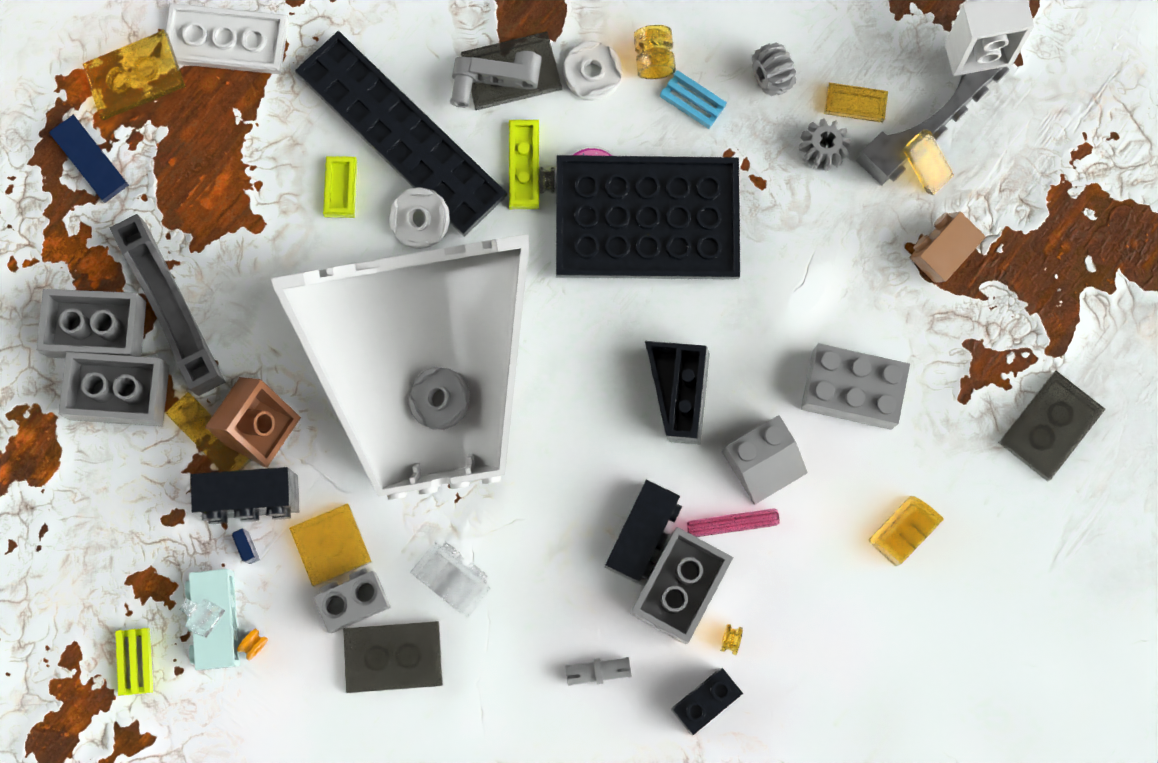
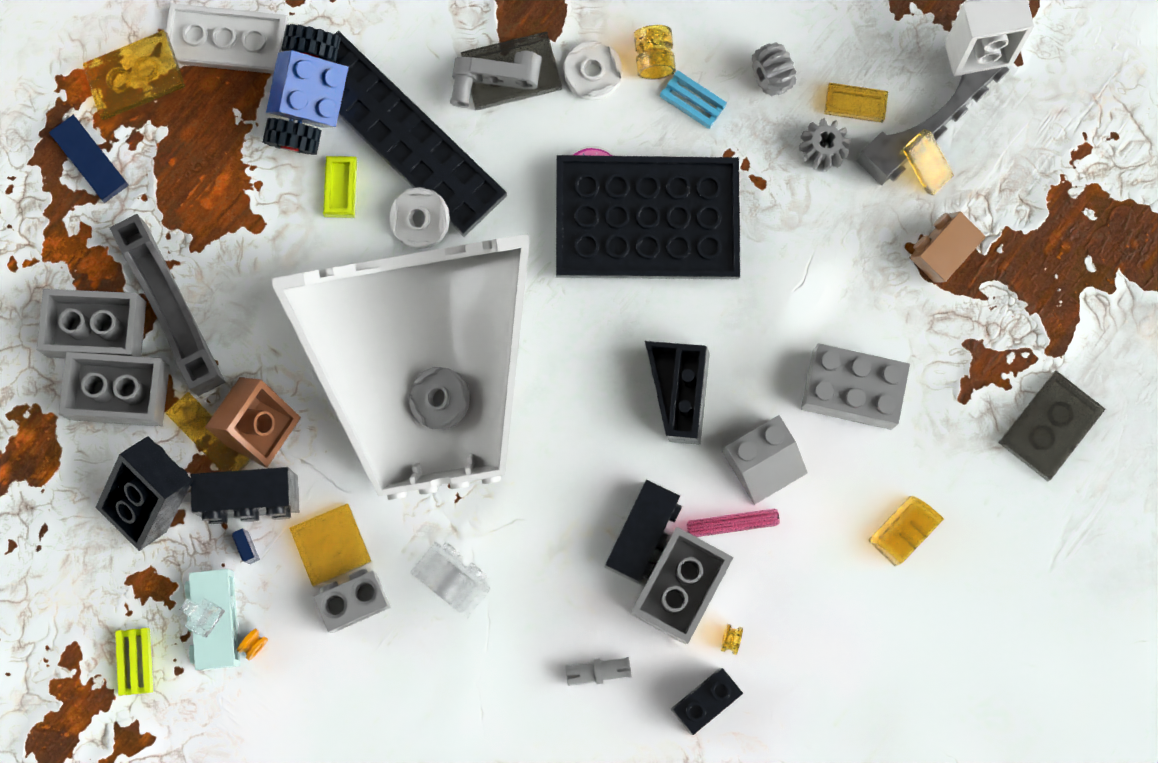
(143, 493): none -> black brick
(304, 89): none -> brick
(393, 657): clear smoke tile -> none
(523, 164): neon yellow tile -> none
(547, 180): clear smoke bush -> none

